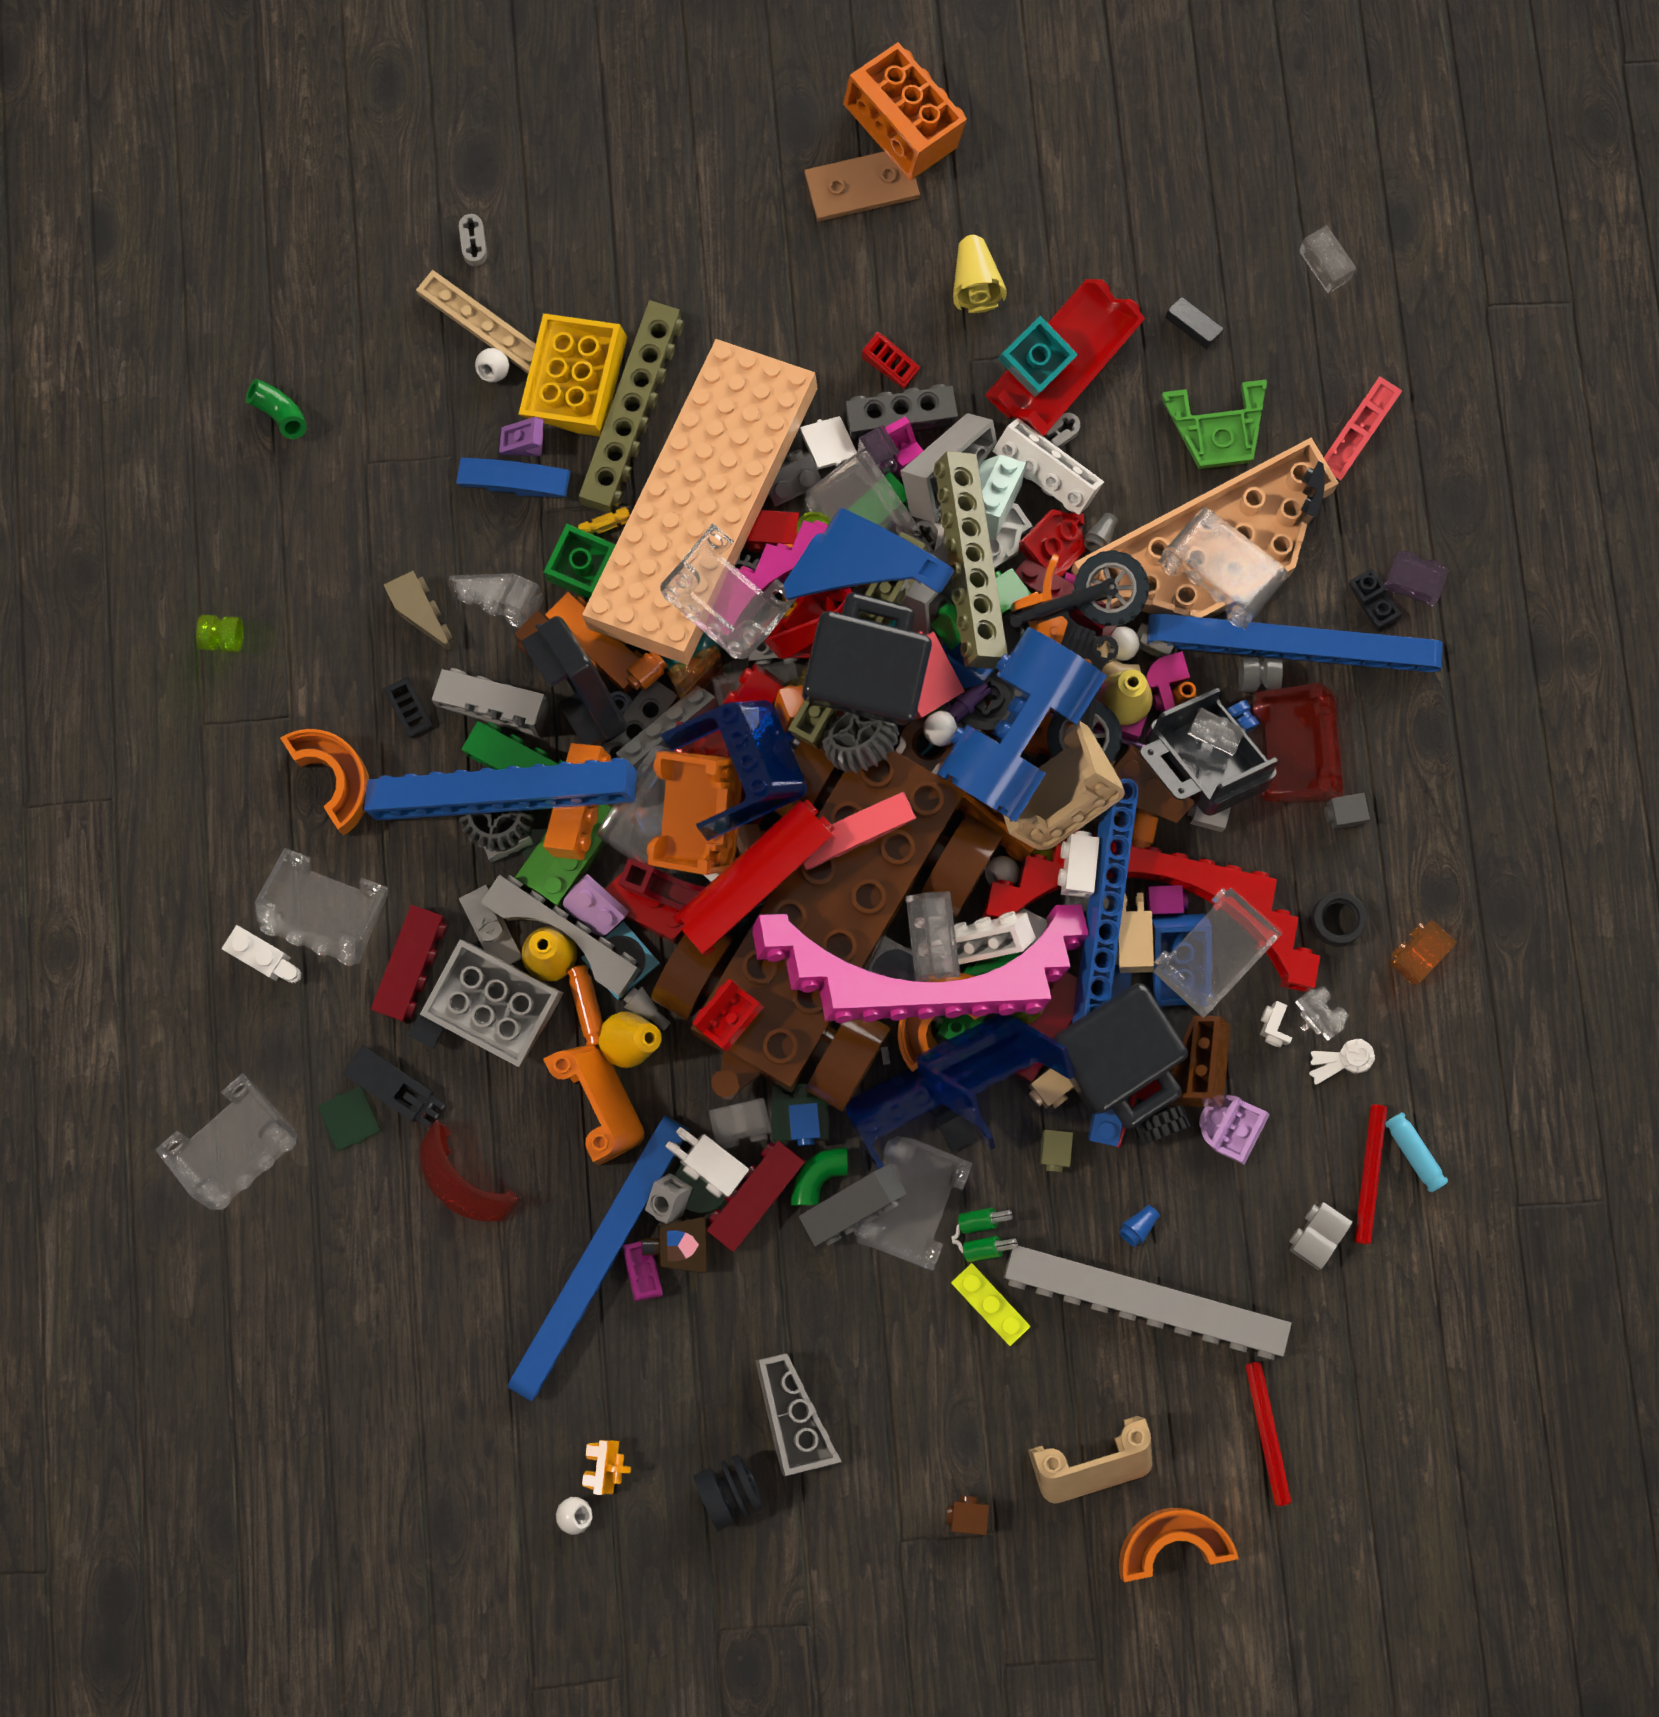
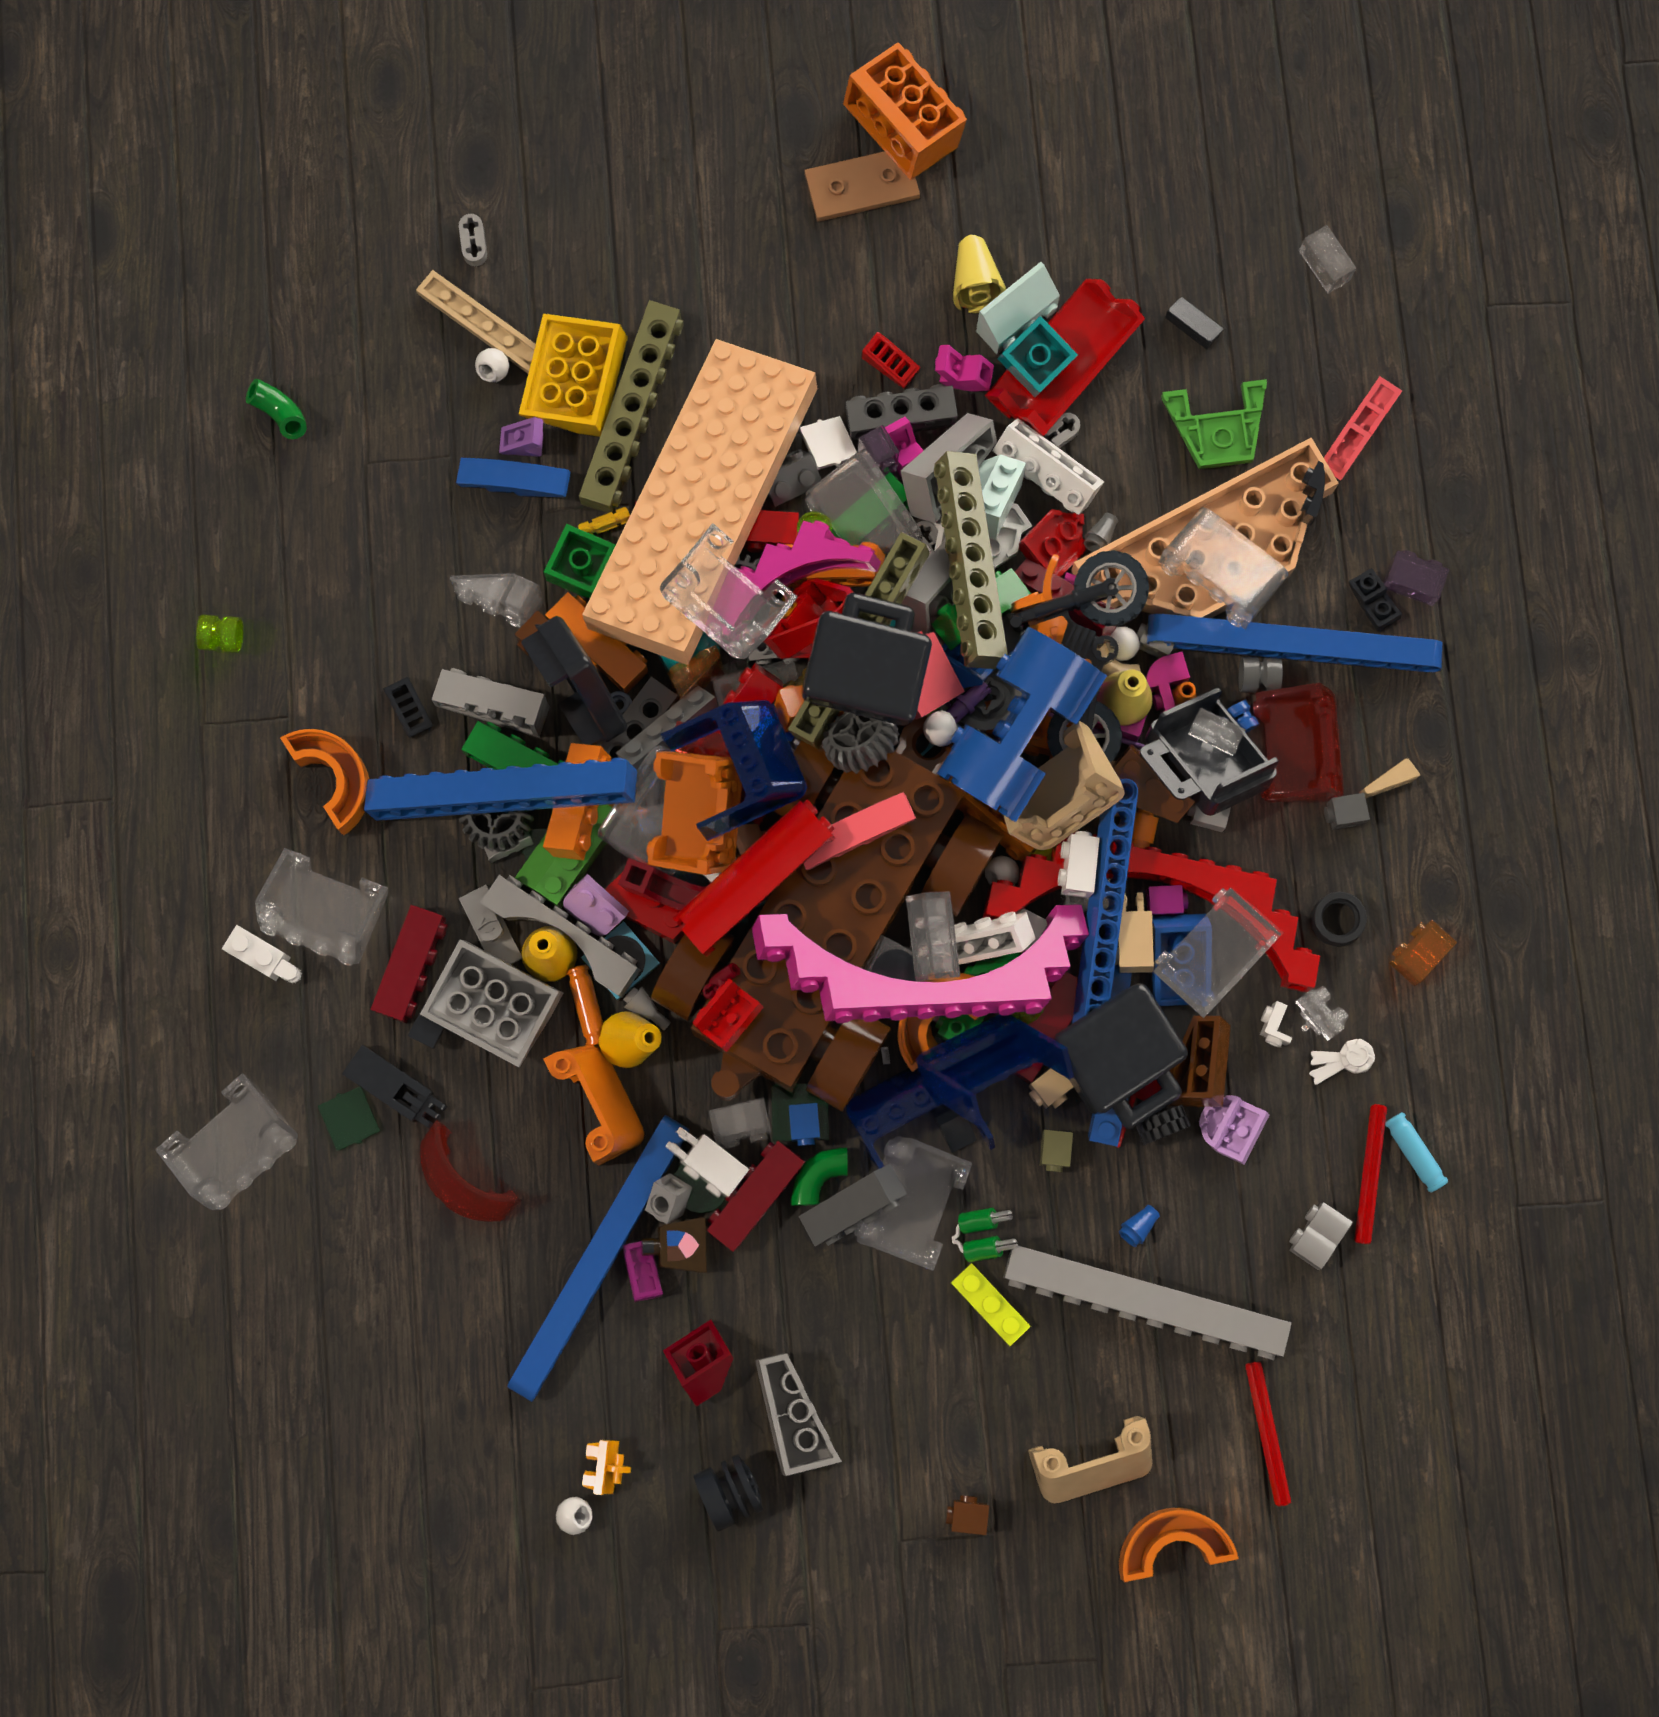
(412, 605): dark tan slope -> none
(646, 671): orange brick -> none
(700, 1362): none -> dark red slope
(729, 972): none -> dark red arm
(861, 553): blue panel -> none
(963, 372): none -> dark pink brick
(1018, 308): none -> light aqua slope
(1397, 776): none -> tan slope

